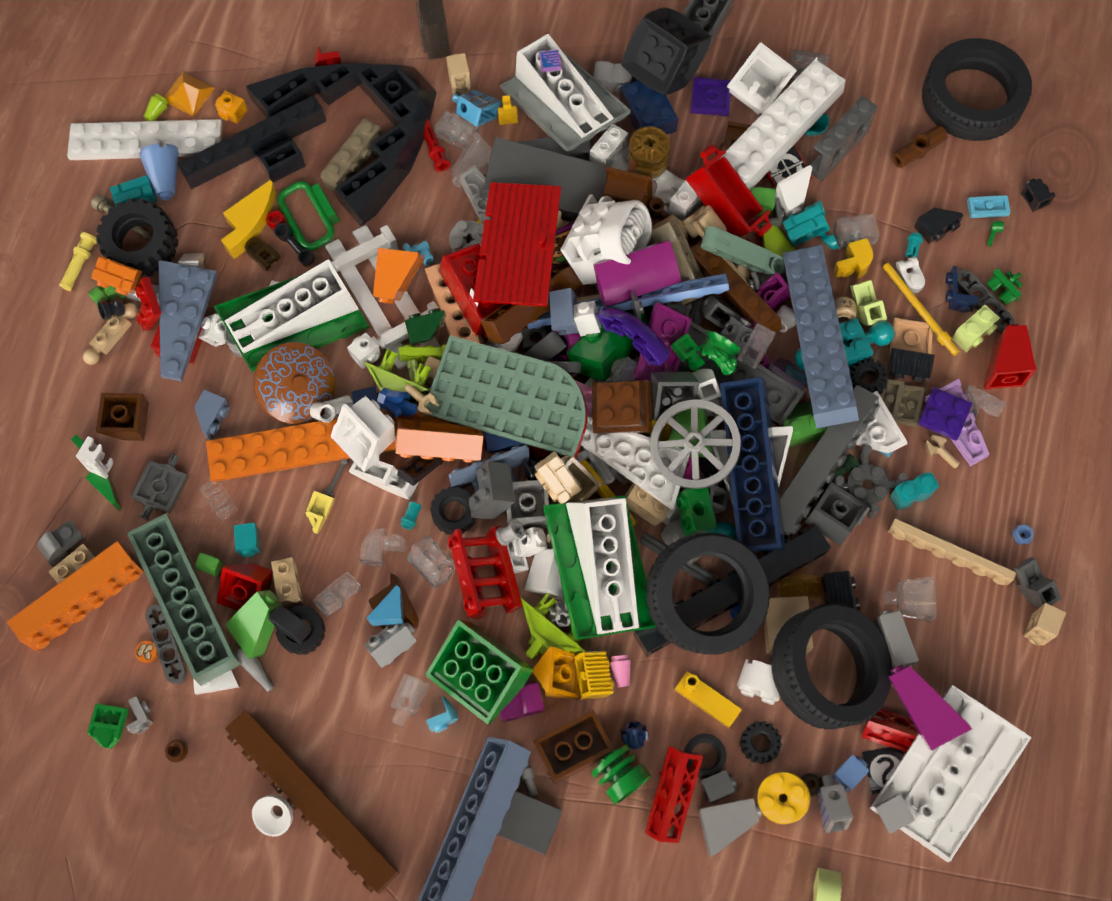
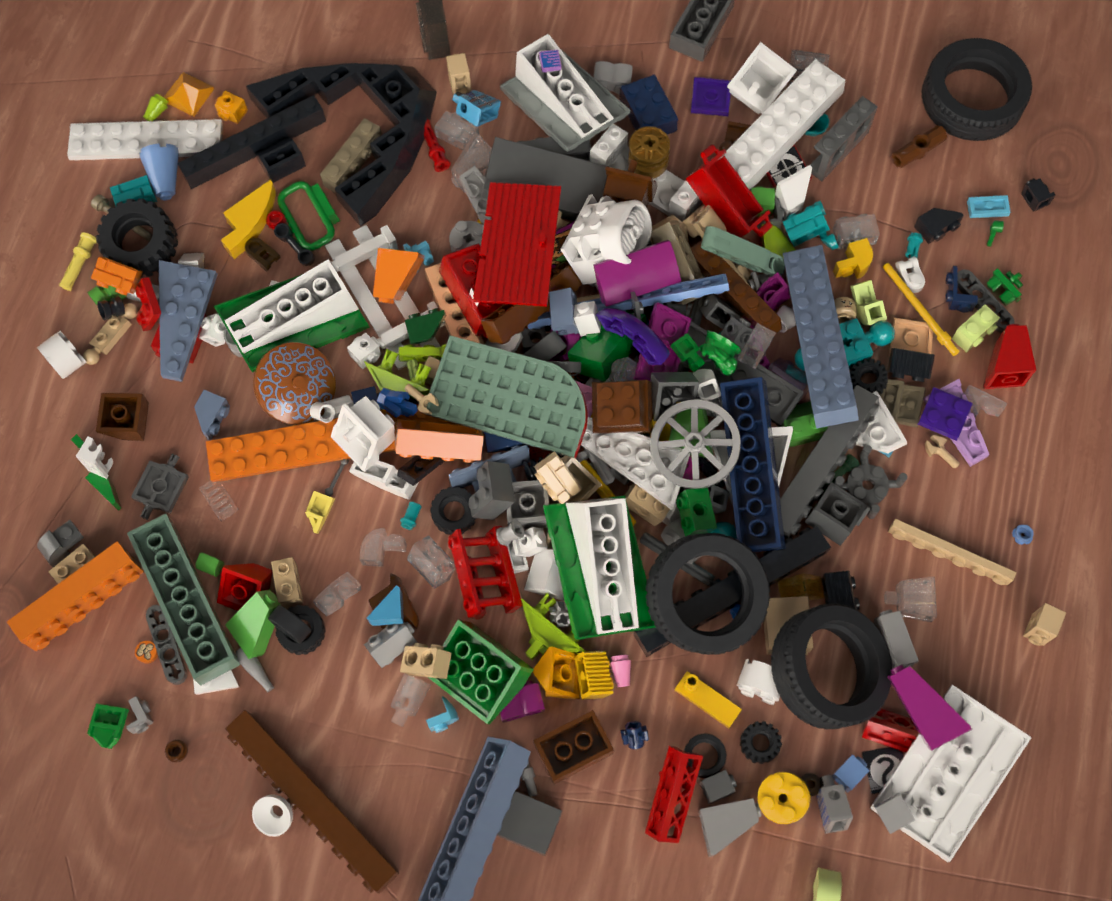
(61, 354): none -> white brick
(247, 539): teal brick -> none
(329, 58): red plate -> none
(425, 661): none -> tan brick
(507, 113): yellow plate -> none
(620, 774): green wheel -> none
(656, 209): reddish brown brick -> none
(665, 50): black piece -> none
(914, 491): teal brick -> none
(1034, 586): dark grey brick -> none

